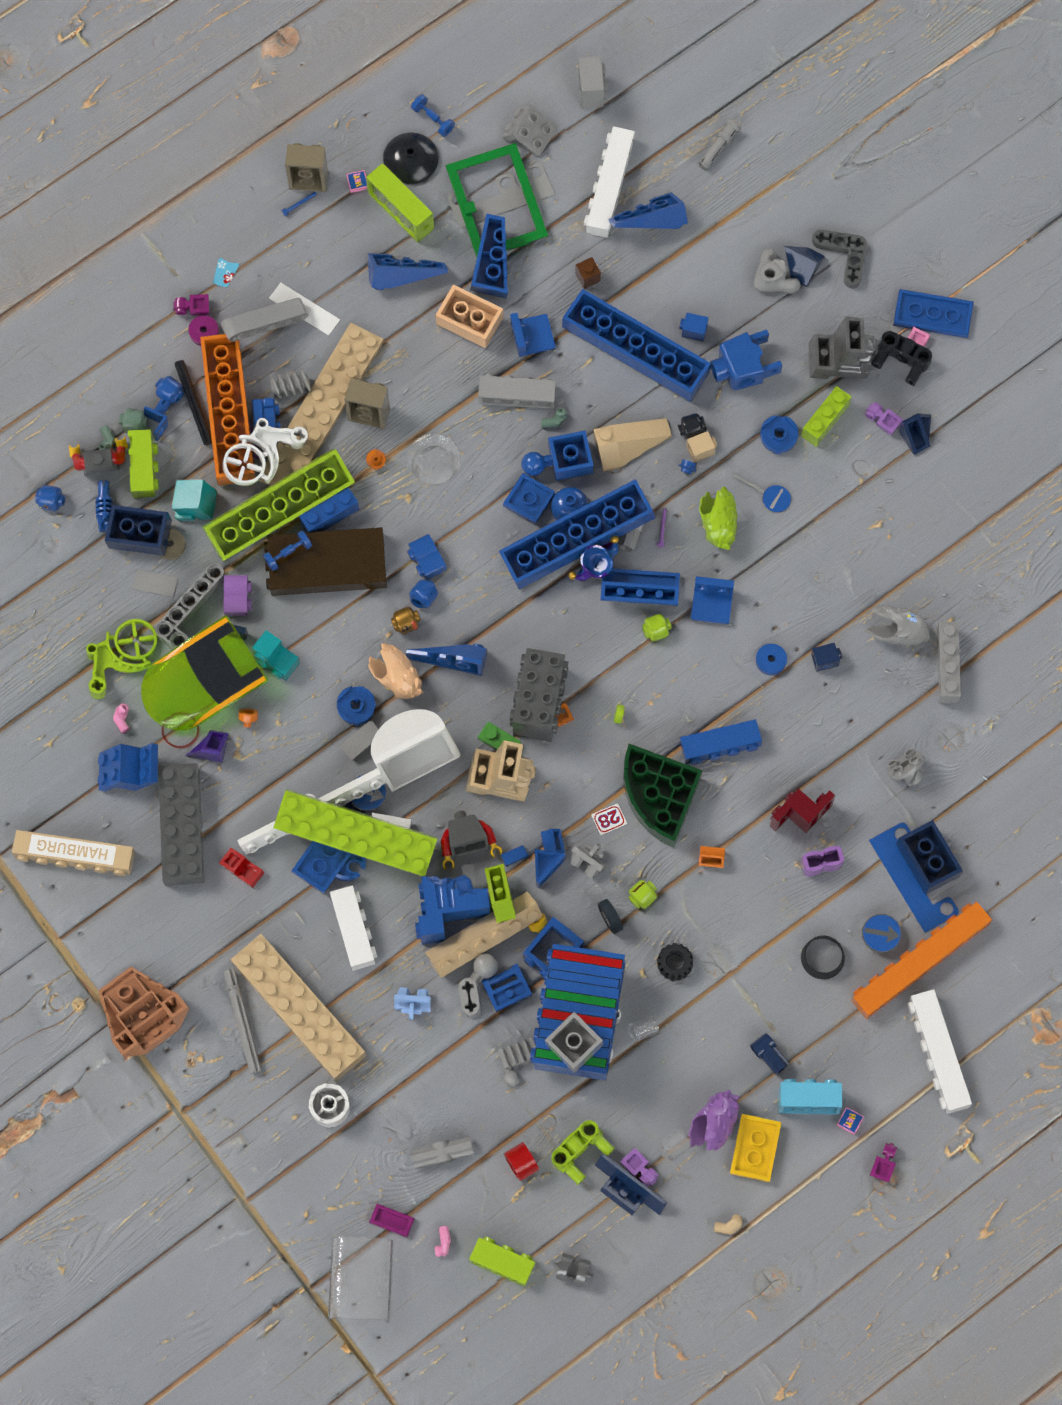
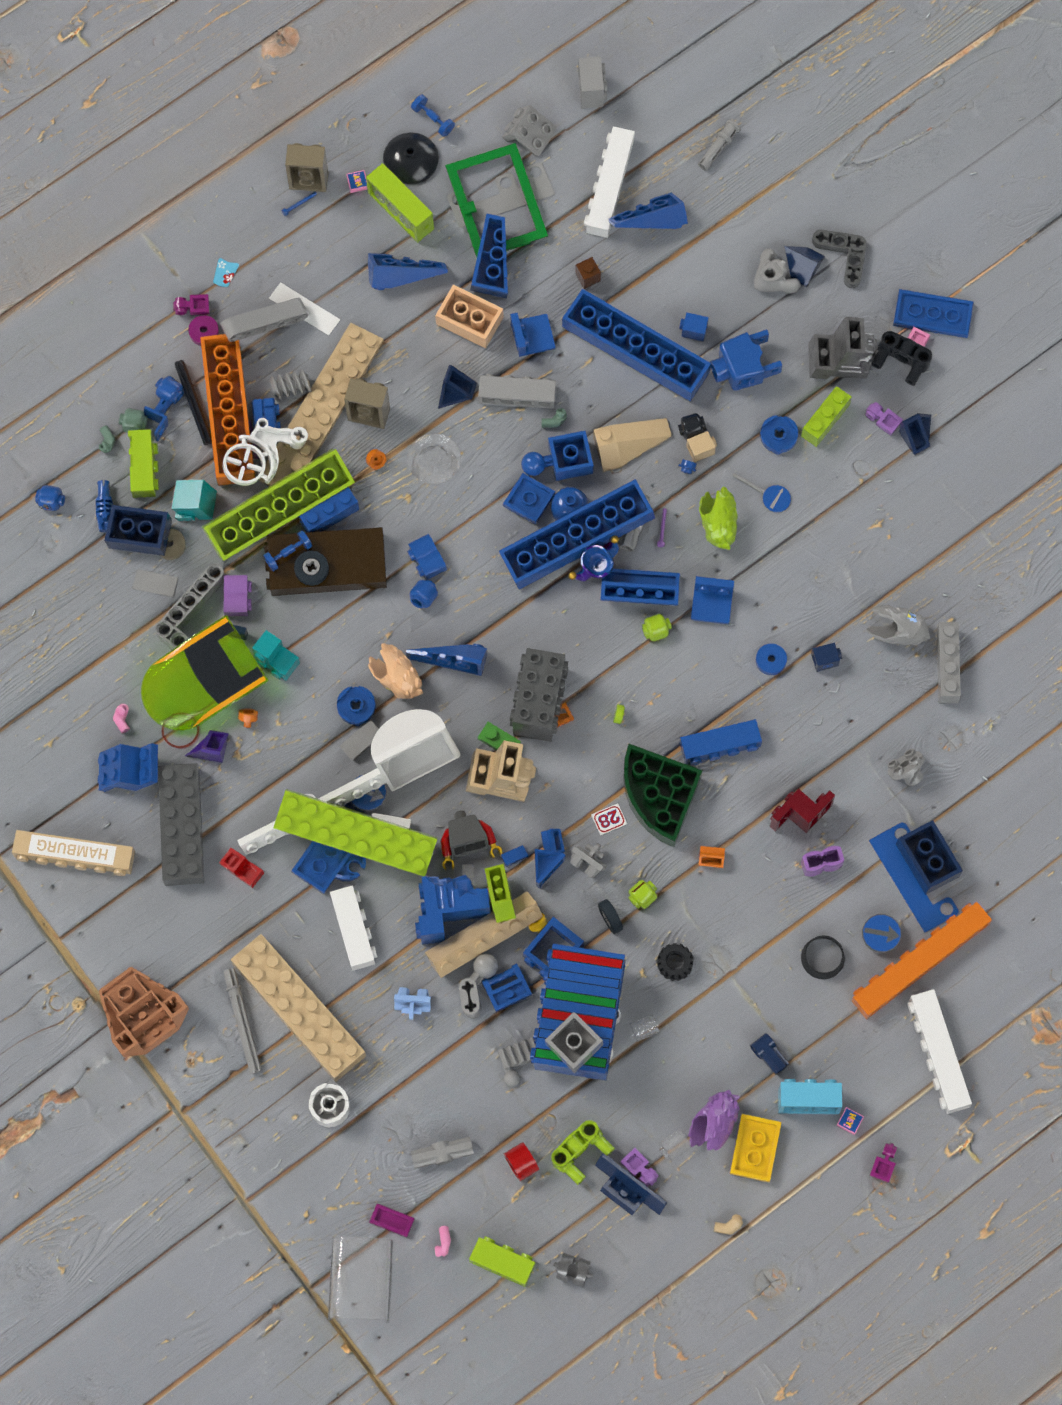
(99, 460): torso -> none
(105, 658): lime piece -> none
(315, 576): none -> black bush
(405, 620): pearl gold head -> none
(456, 387): none -> dark blue slope

